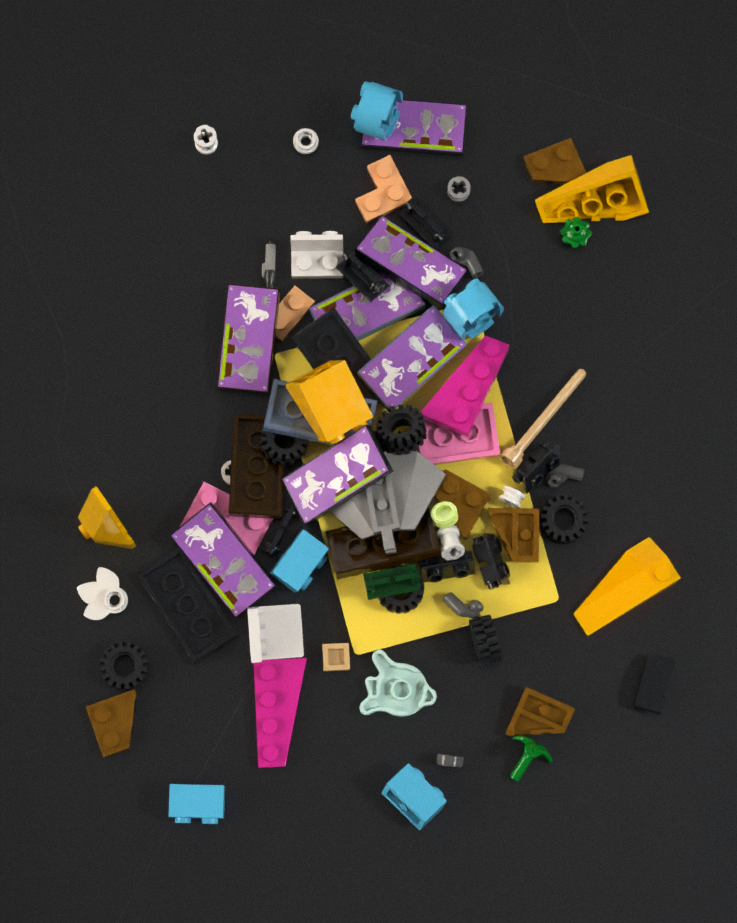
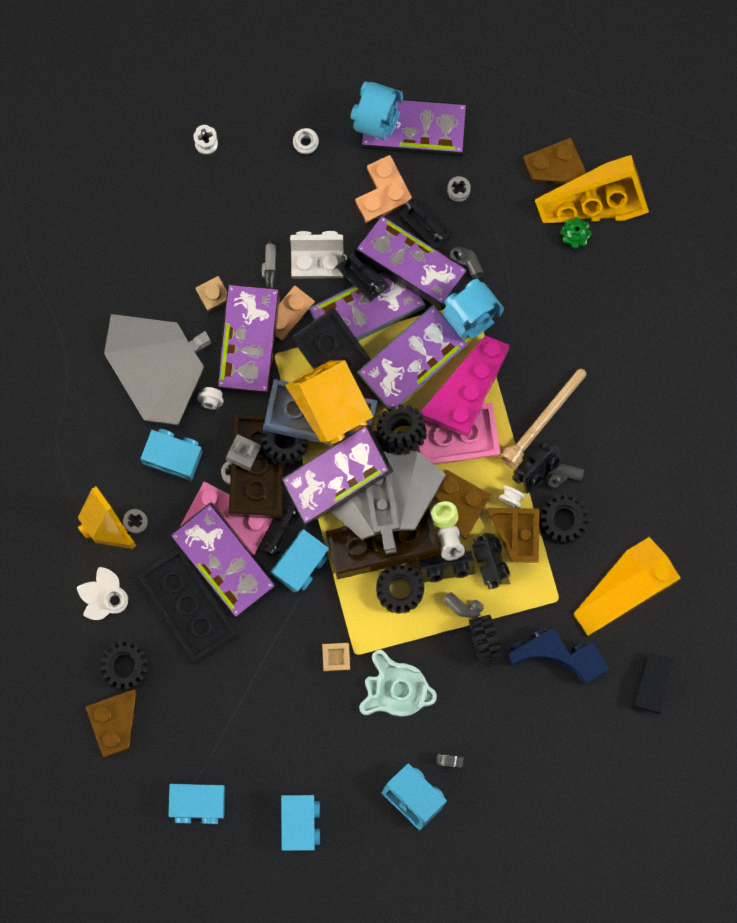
(136, 513): none -> light grey bush
(155, 365): none -> light grey panel
(172, 454): none -> medium azure brick
(210, 398): none -> white plate
(212, 294): none -> tan plate
(243, 452): none -> light grey tile
(275, 632): white bracket -> none
(276, 702): dark pink wing -> none
(298, 822): none -> medium azure brick
(392, 581): dark green hinge -> none
(531, 751): green plant -> none
(539, 715): pearl gold wing -> none
(584, 662): none -> dark blue arch

